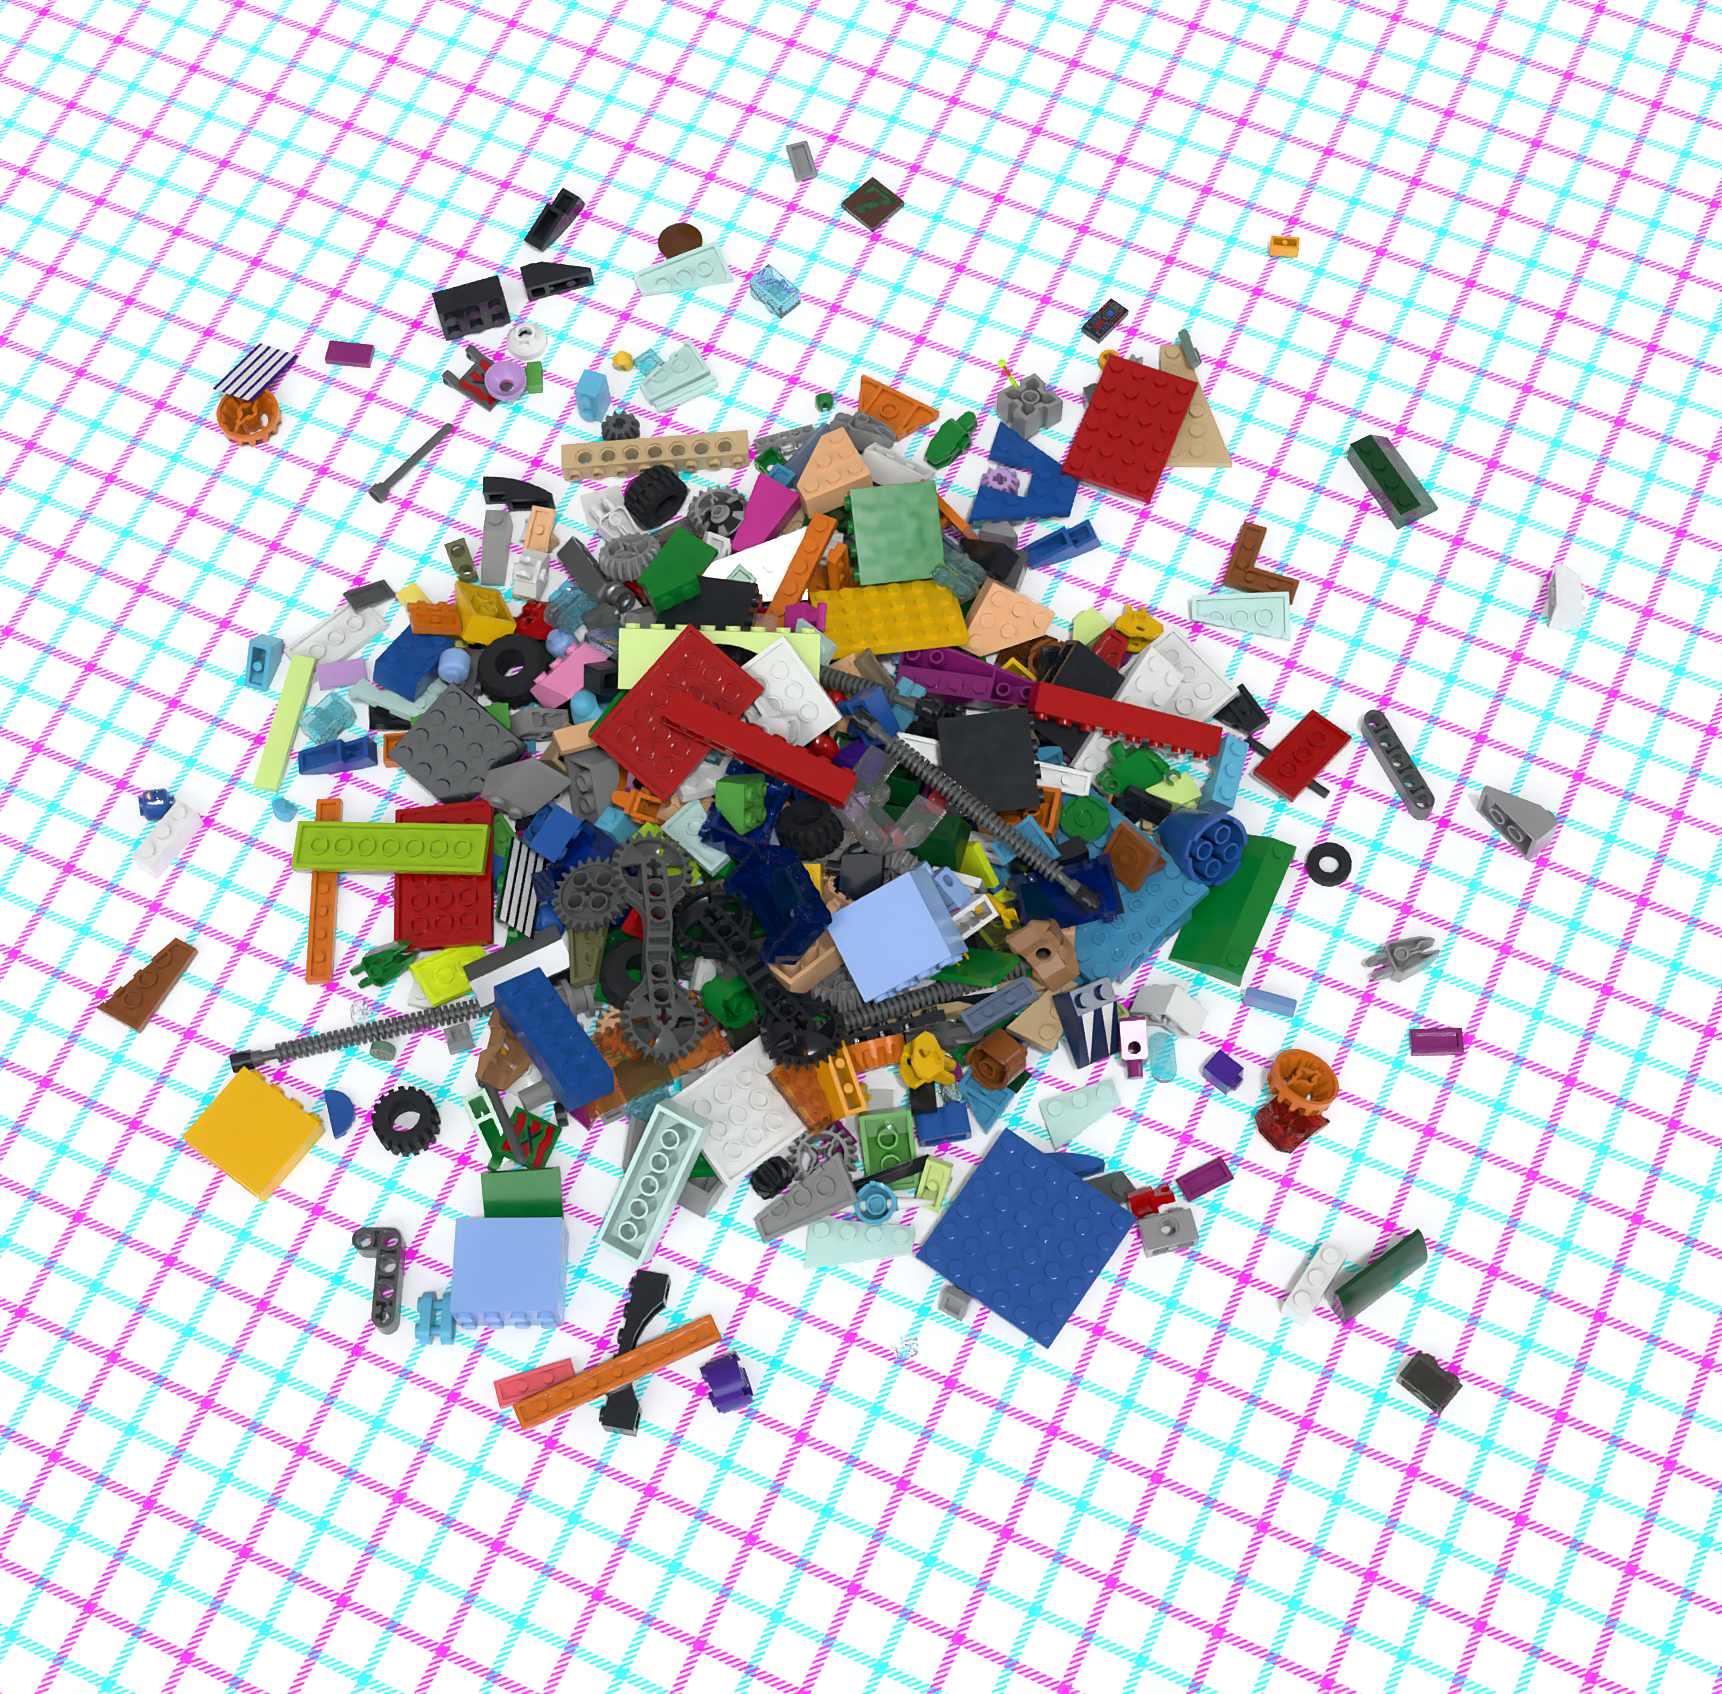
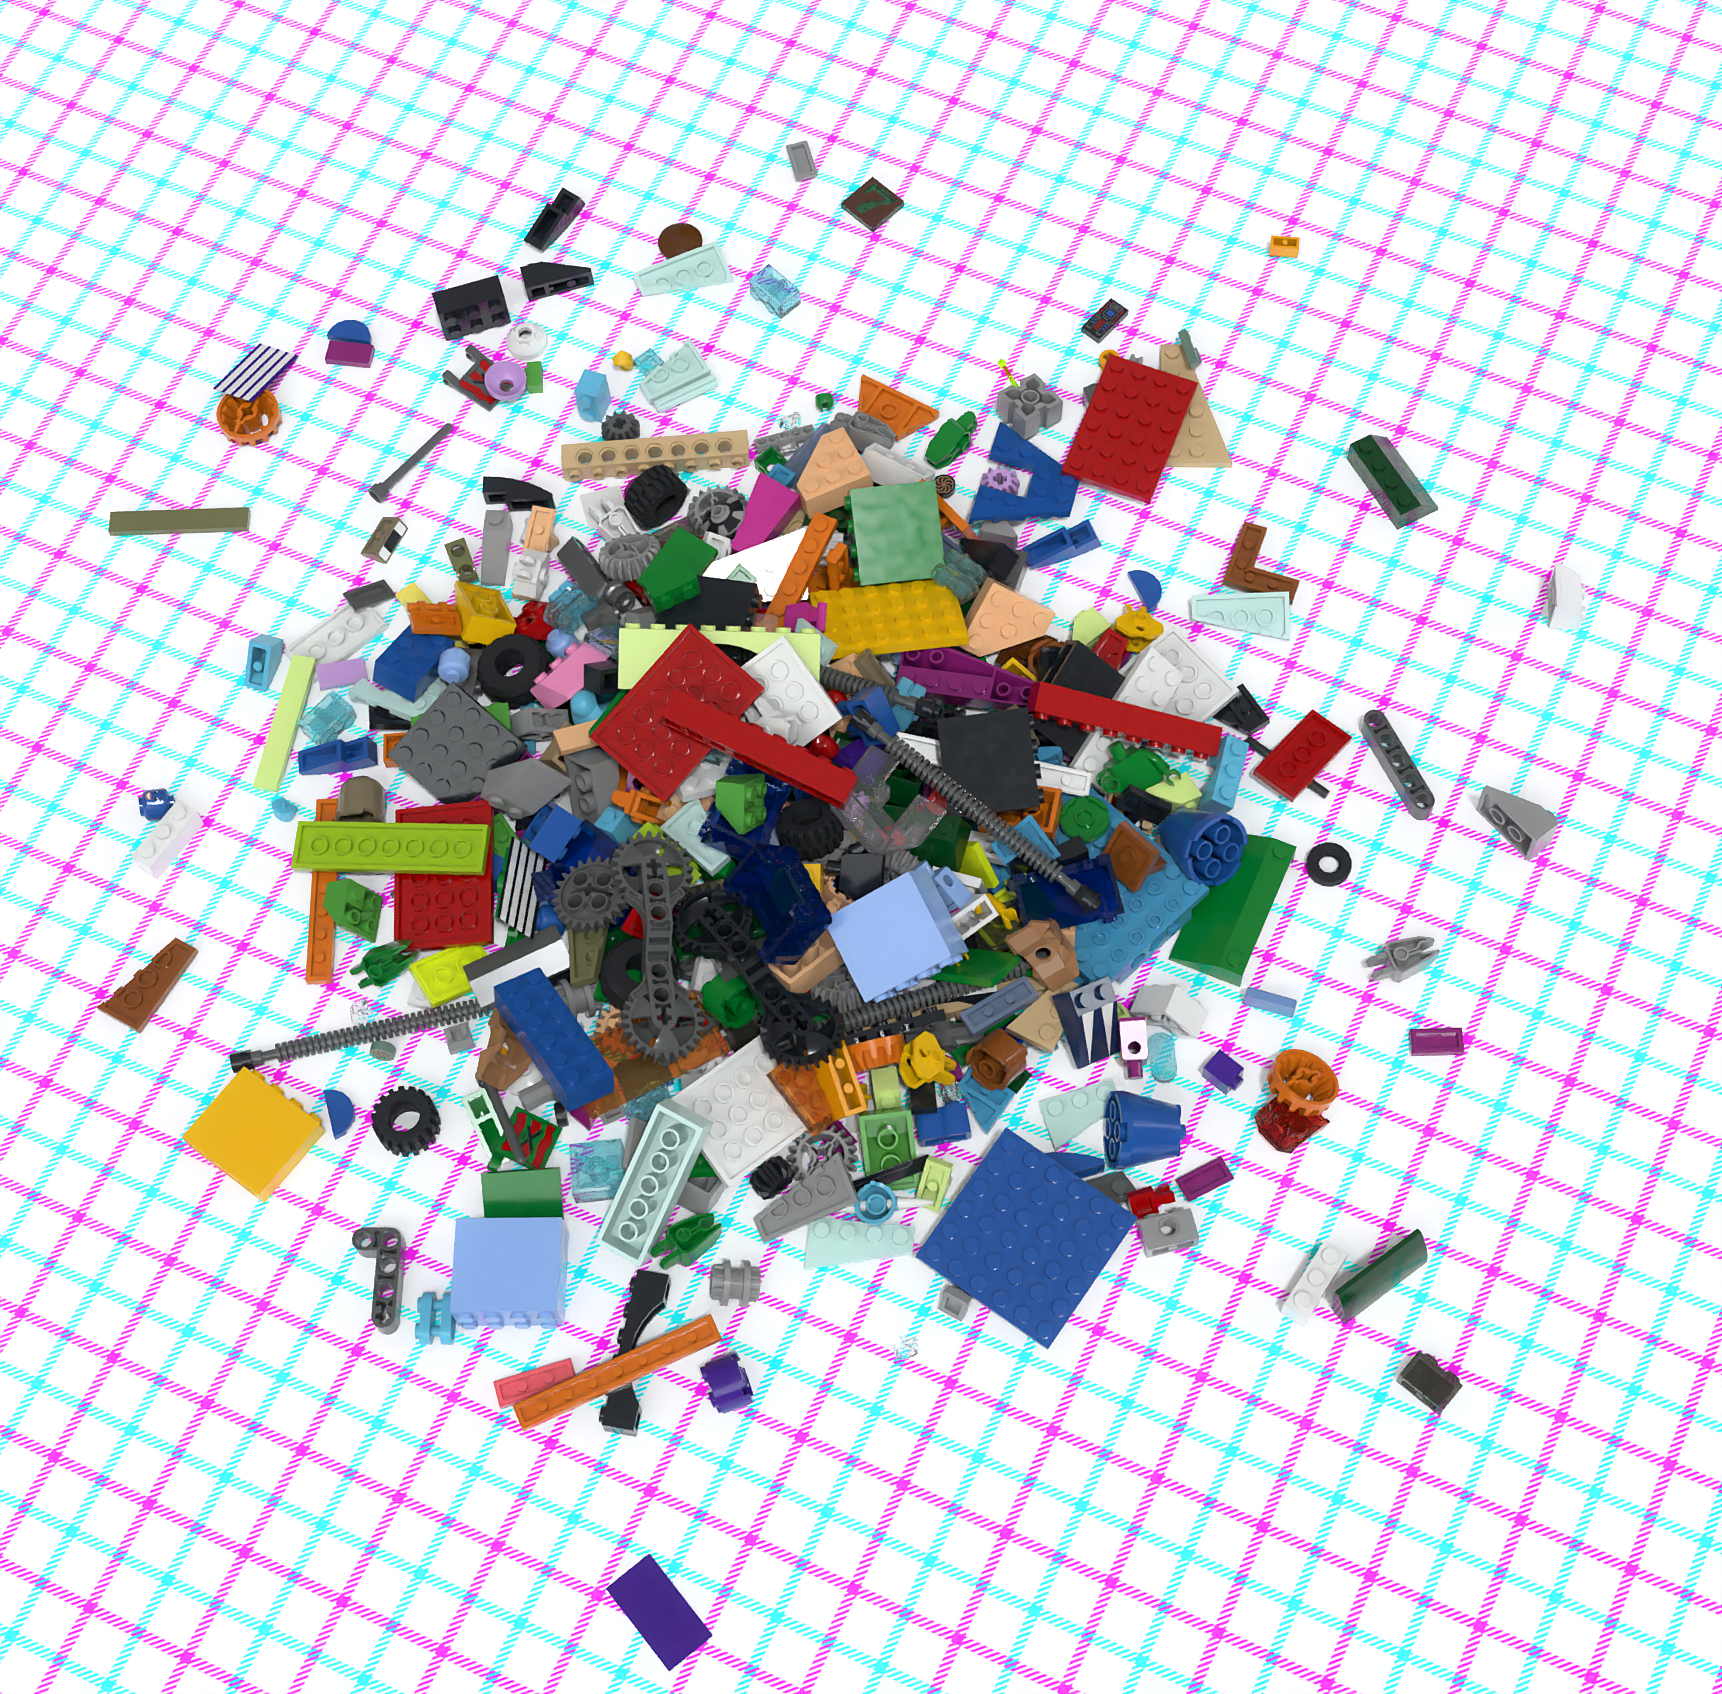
(179, 521): none -> olive tile
(350, 331): none -> blue tile
(354, 907): none -> bright green slope
(361, 801): none -> dark tan cylinder
(385, 539): none -> dark tan slope
(596, 1169): none -> clear light blue brick
(659, 1612): none -> dark purple sticker
(687, 1240): none -> green hinge
(735, 1283): none -> light grey piece
(789, 422): none -> clear piece
(886, 1087): none -> yellowish green brick
(945, 485): none -> tile
(1140, 1130): none -> blue cone
(1146, 587): none -> blue tile

